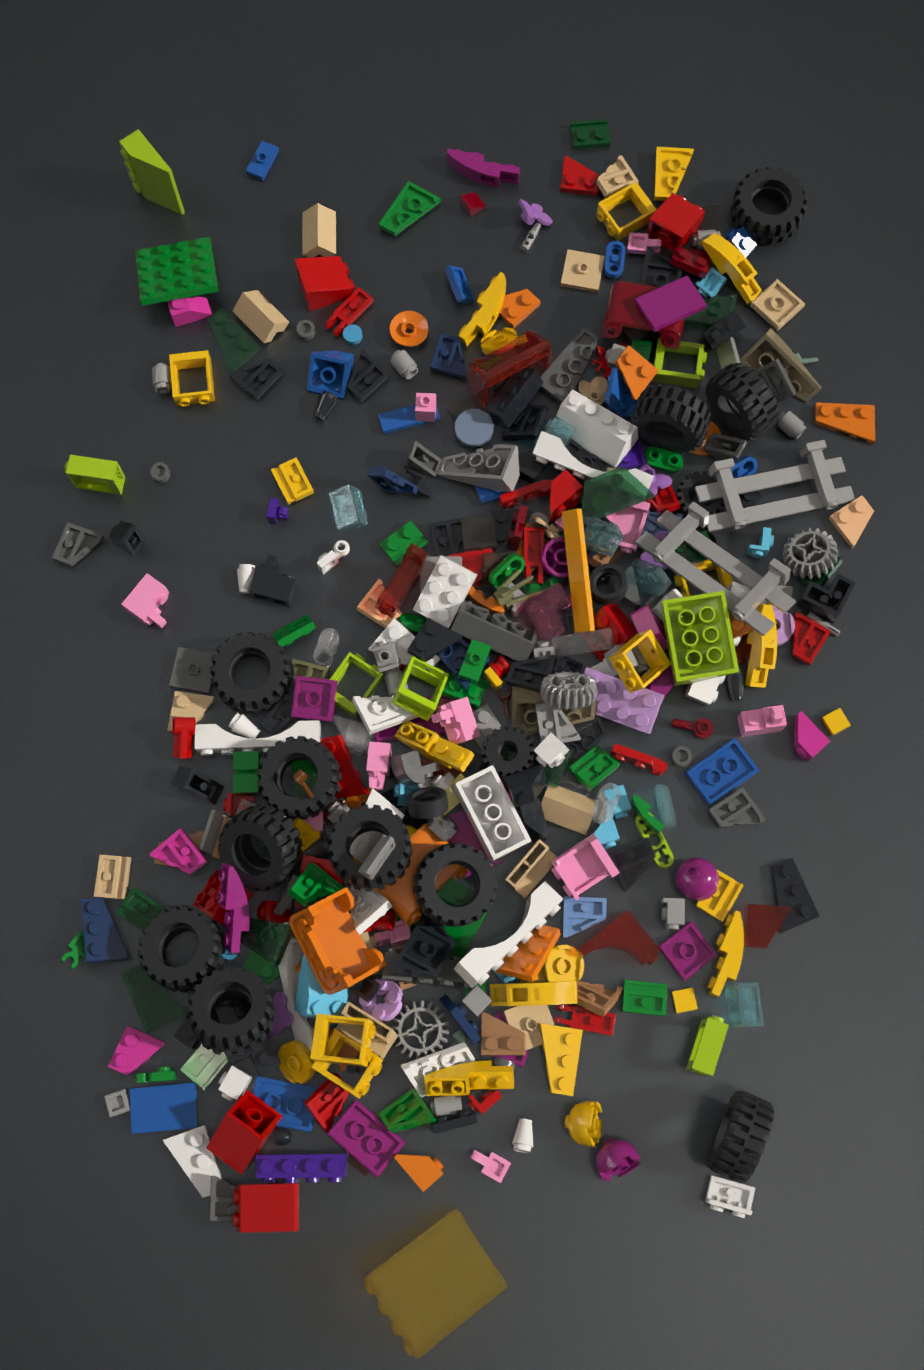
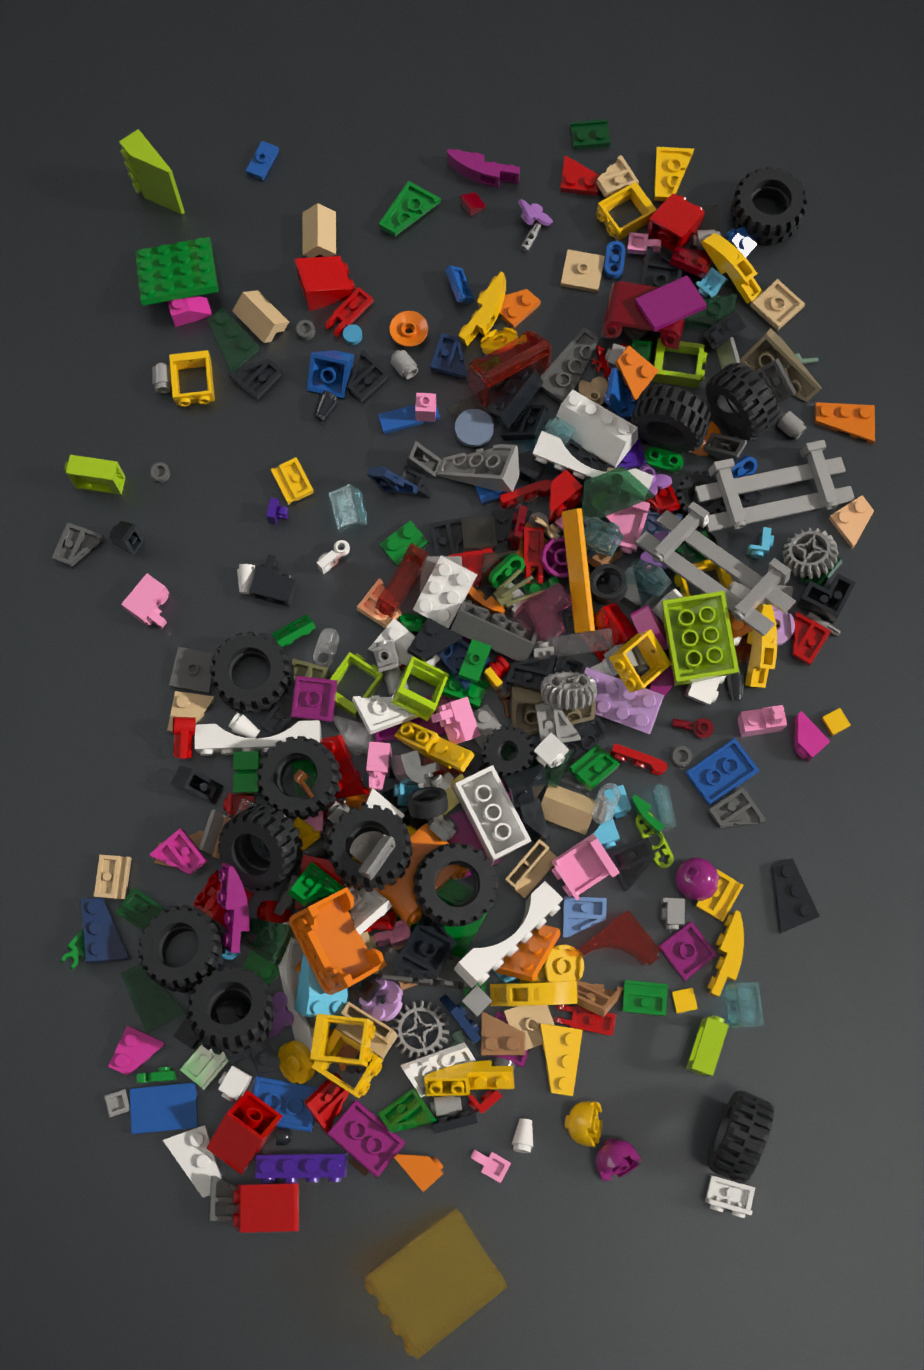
(763, 924): clear red wing -> none

